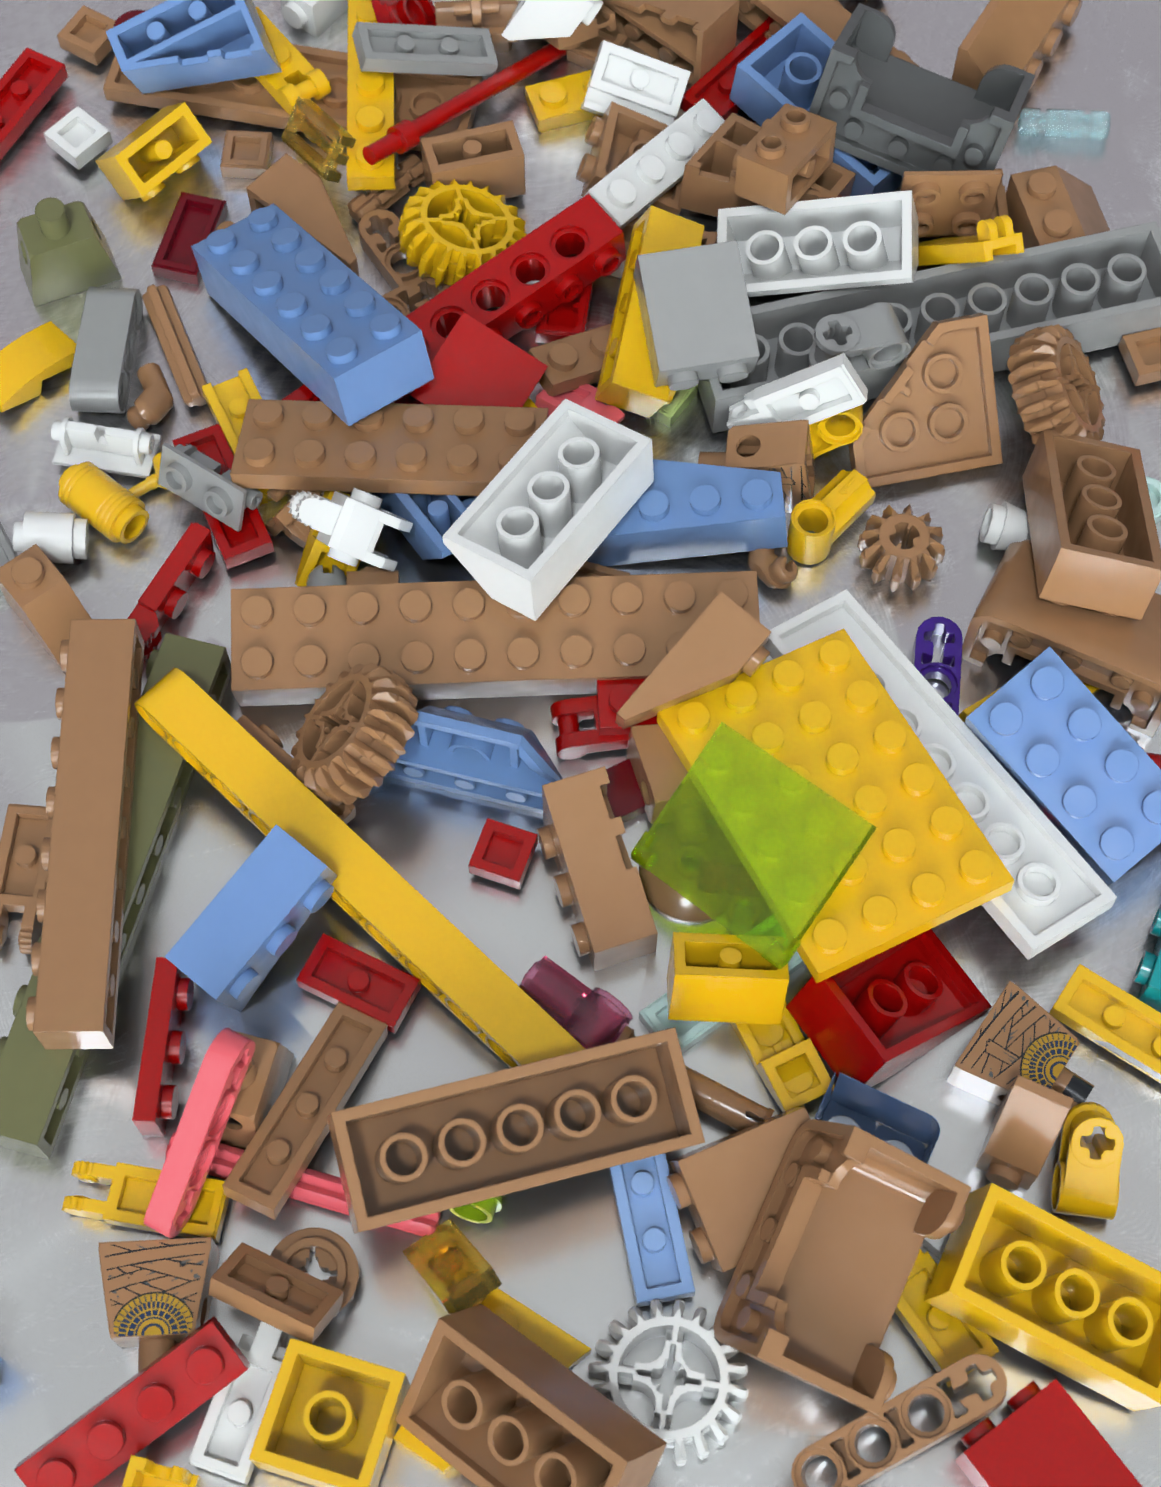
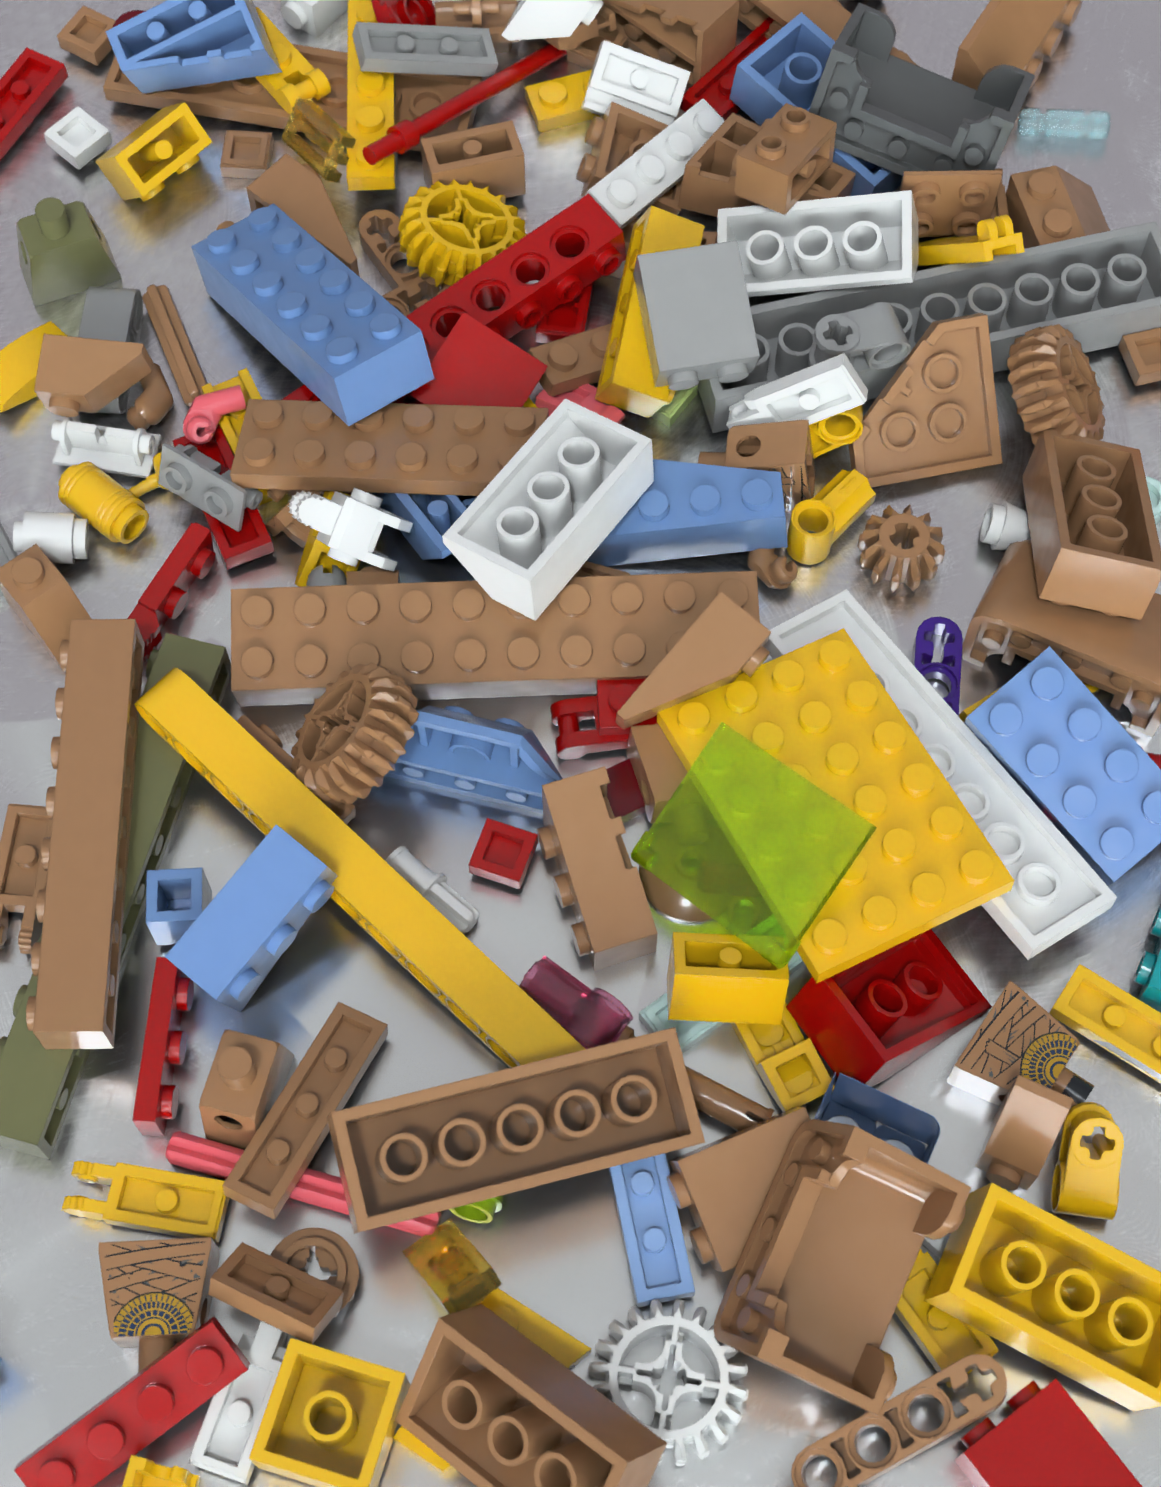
(87, 372): none -> medium nougat slope
(175, 901): none -> medium blue brick
(189, 224): dark red tile -> none
(199, 1132): coral beam -> none
(207, 411): none -> coral arm
(359, 981): red plate -> none
(409, 174): medium nougat axle -> none
(434, 889): none -> white axle

